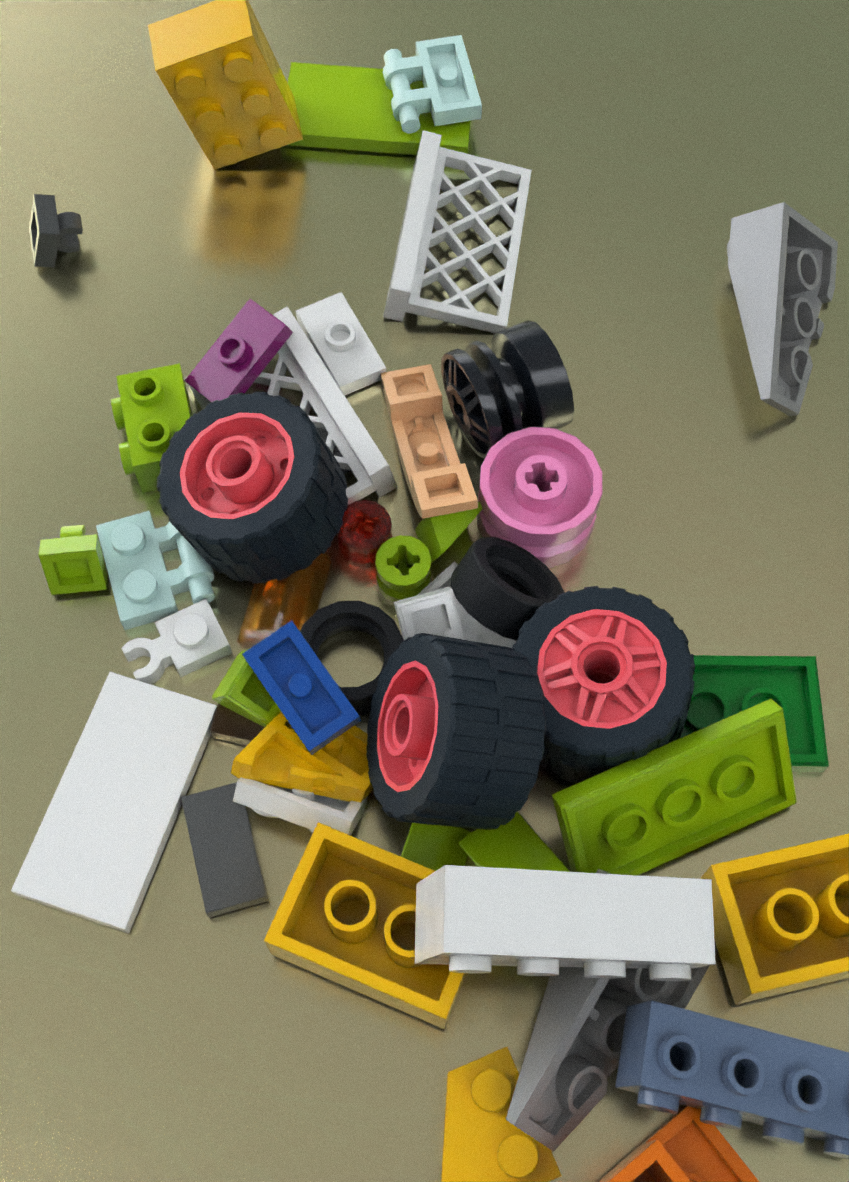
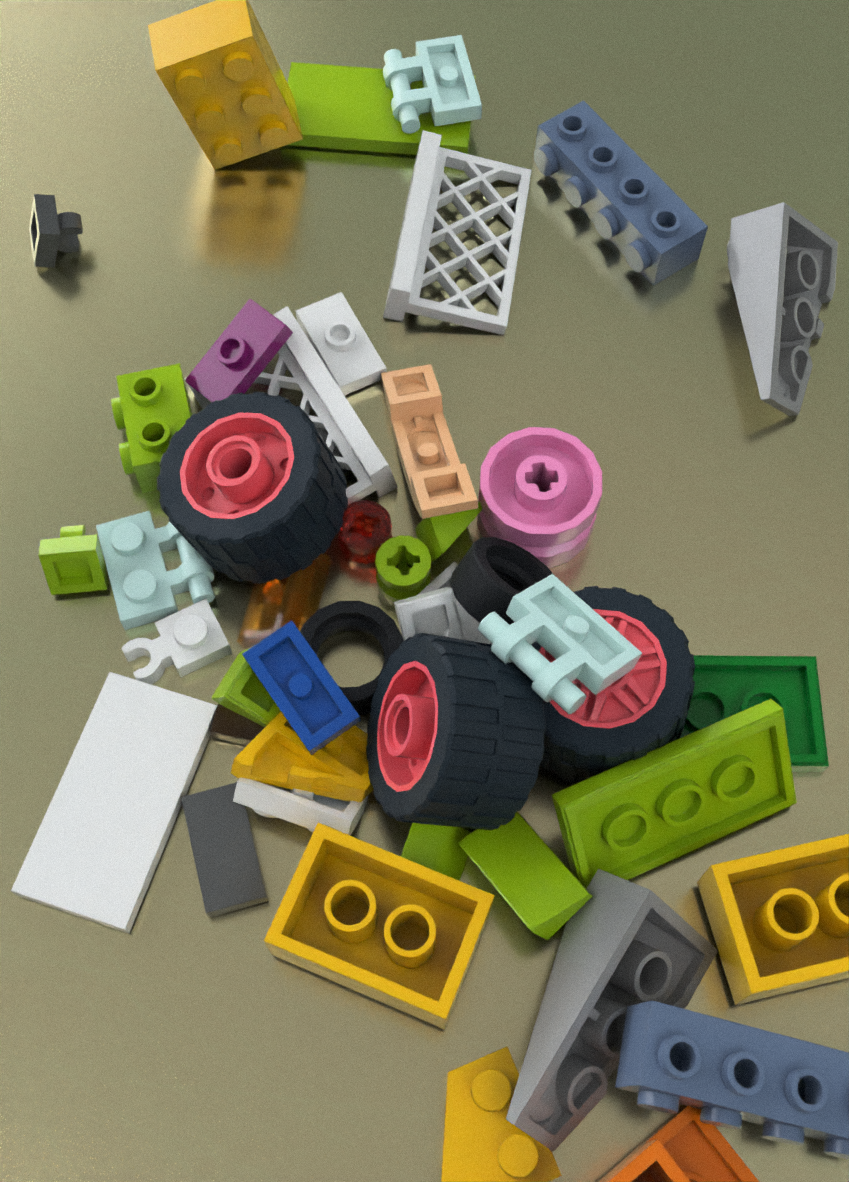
(507, 386): black wheel -> none
(564, 920): white wedge -> none
(568, 630): none -> light aqua plate
(619, 193): none -> sand blue brick

